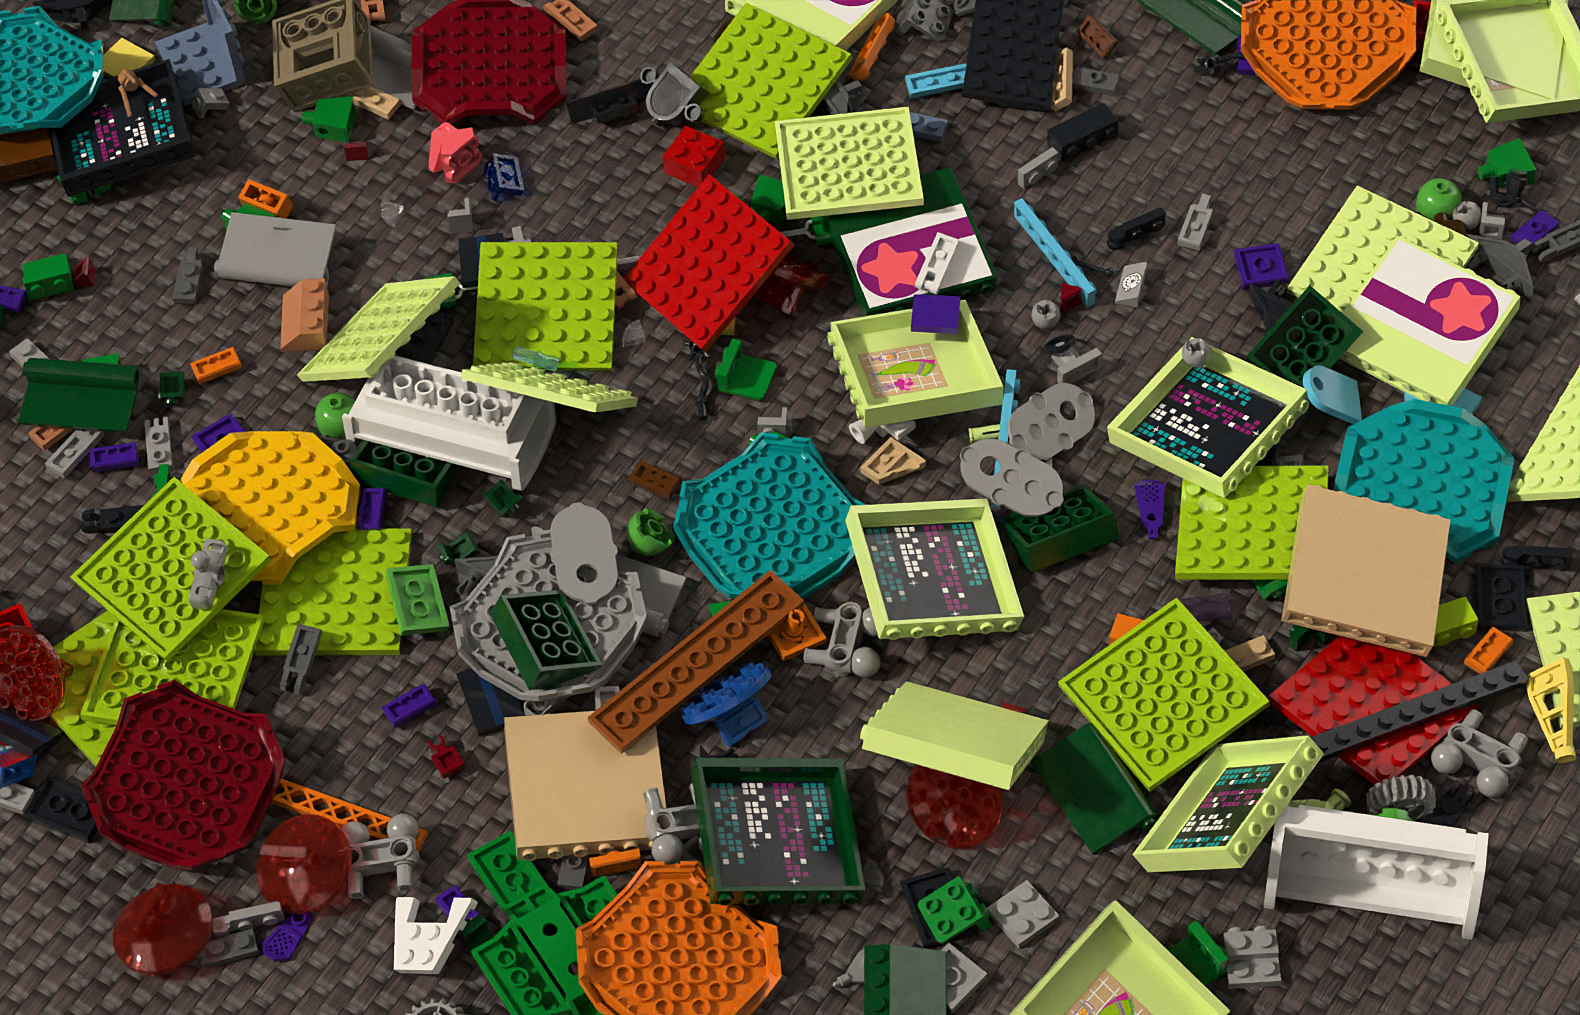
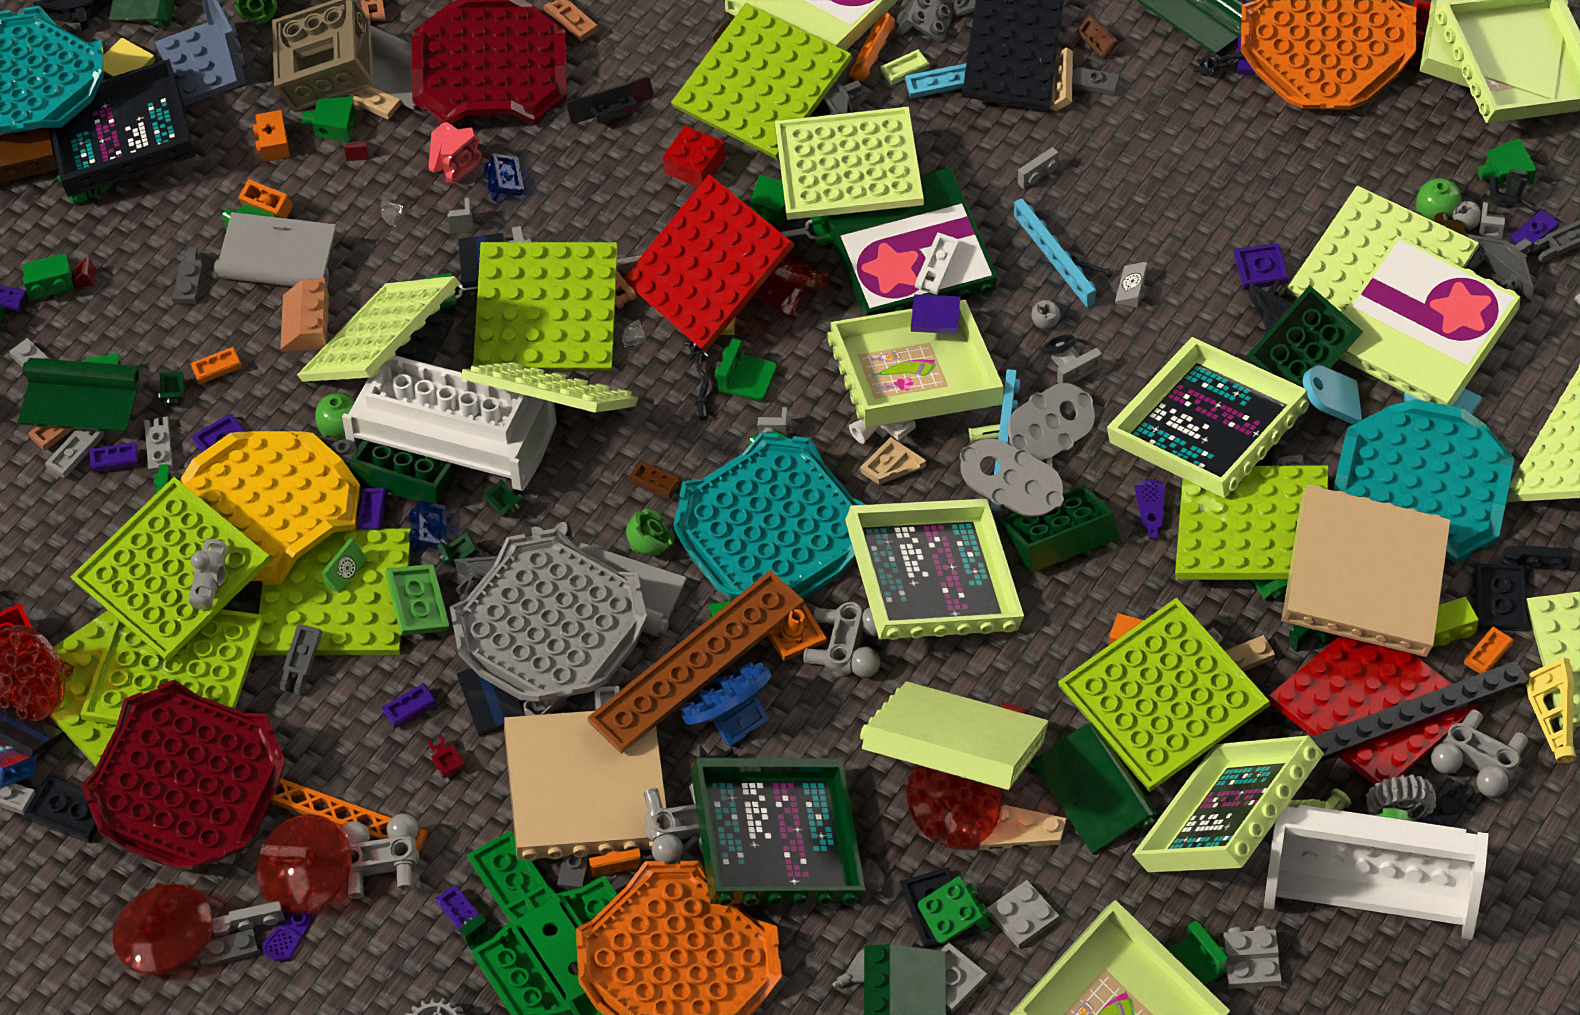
(110, 519): black hinge -> none
(130, 82): medium nougat plant -> none
(209, 99): light grey bracket -> none
(272, 136): none -> orange brick
(343, 566): none -> bright green slope
(426, 946): white wing -> none
(427, 525): none -> clear blue bracket
(535, 358): clear light blue axle -> none
(544, 638): dark green slope -> none
(581, 539): light grey piece -> none
(673, 96): black piece -> none
(906, 65): none -> yellowish green tile
(928, 127): sand blue plate -> none
(1025, 828): none -> tan wing
(1069, 297): dark red slope -> none
(1083, 131): black brick -> none
(1136, 228): black hinge -> none
(1196, 224): light grey hinge -> none
(1196, 352): light grey piece -> none
(1208, 607): clear purple plate -> none

